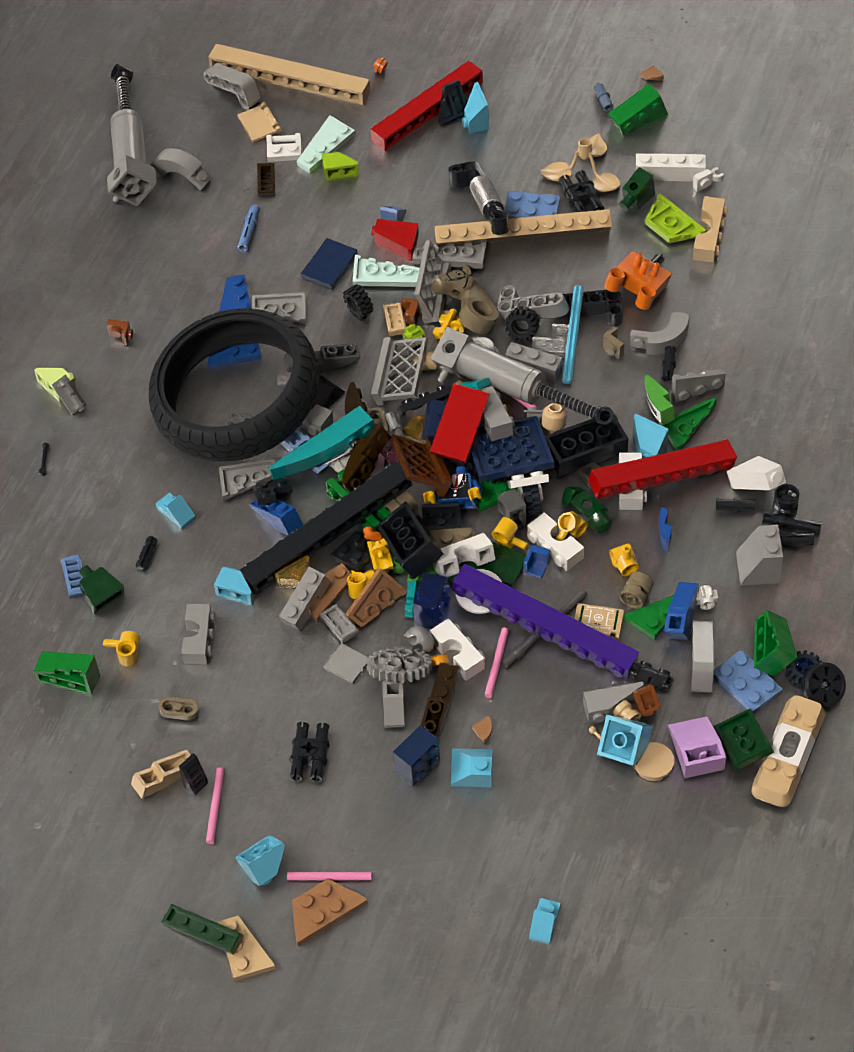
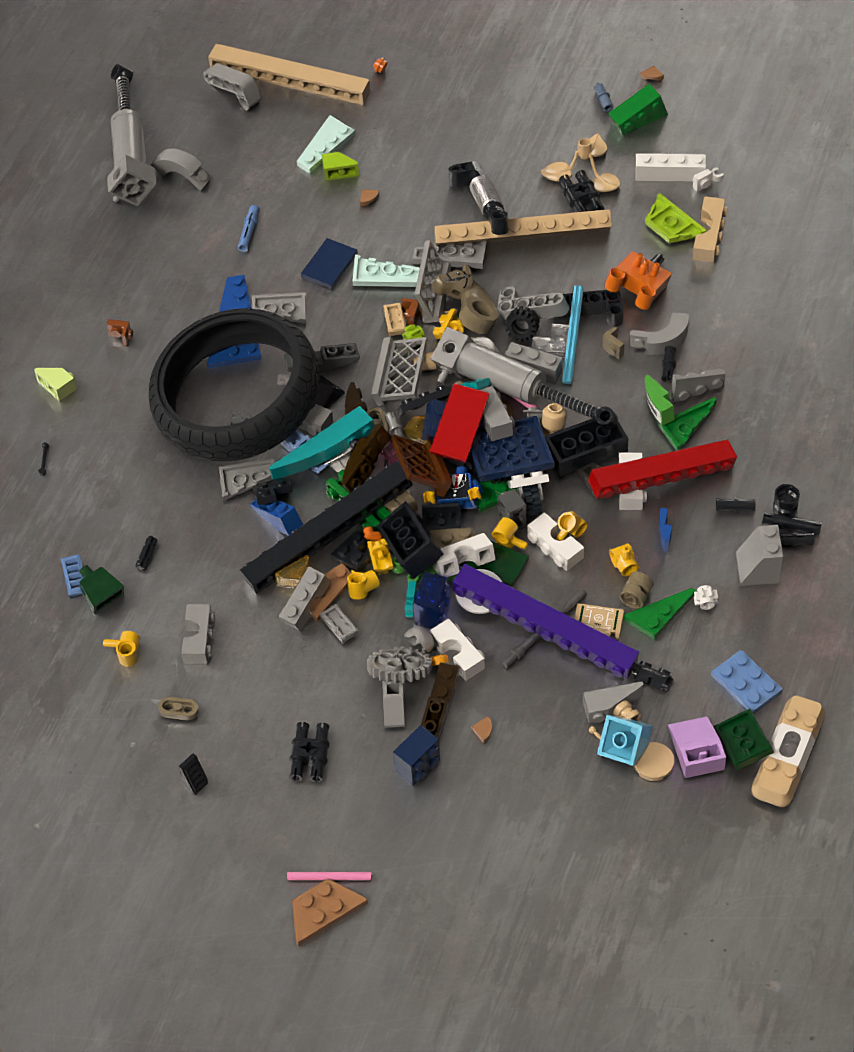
(68, 671): green wedge -> none
(69, 394): light grey hinge -> none
(160, 775): tan slope -> none
(176, 509): medium azure slope -> none
(202, 929): dark green tile -> none
(215, 806): bright pink bar -> none
(233, 586): medium azure slope -> none
(249, 957): tan wing -> none
(259, 122): tan piece -> none
(262, 860): medium azure slope -> none
(266, 168): dark brown slope -> none
(283, 152): white plate -> none
(346, 663): light grey piece -> none
(358, 301): black tyre -> none
(368, 196): none -> medium nougat tile
(376, 595): medium nougat wing -> none
(392, 213): medium blue slope -> none
(396, 236): red slope -> none
(422, 107): red brick -> none
(452, 102): black wing -> none
(471, 767): medium azure slope -> none
(476, 111): medium azure slope -> none
(496, 663): bright pink bar -> none
(530, 204): medium blue plate -> none
(536, 561): blue panel -> none
(544, 920): medium azure slope -> none
(598, 516): dark green piece -> none
(638, 190): dark green torso -> none
(646, 700): dark orange bracket -> none
(649, 437): medium azure slope -> none
(681, 611): blue slope -> none
(702, 656): light grey beam -> none
(756, 475): white slope -> none
(772, 643): green wedge -> none
(796, 669): black wheel -> none
(820, 673): black wheel -> none

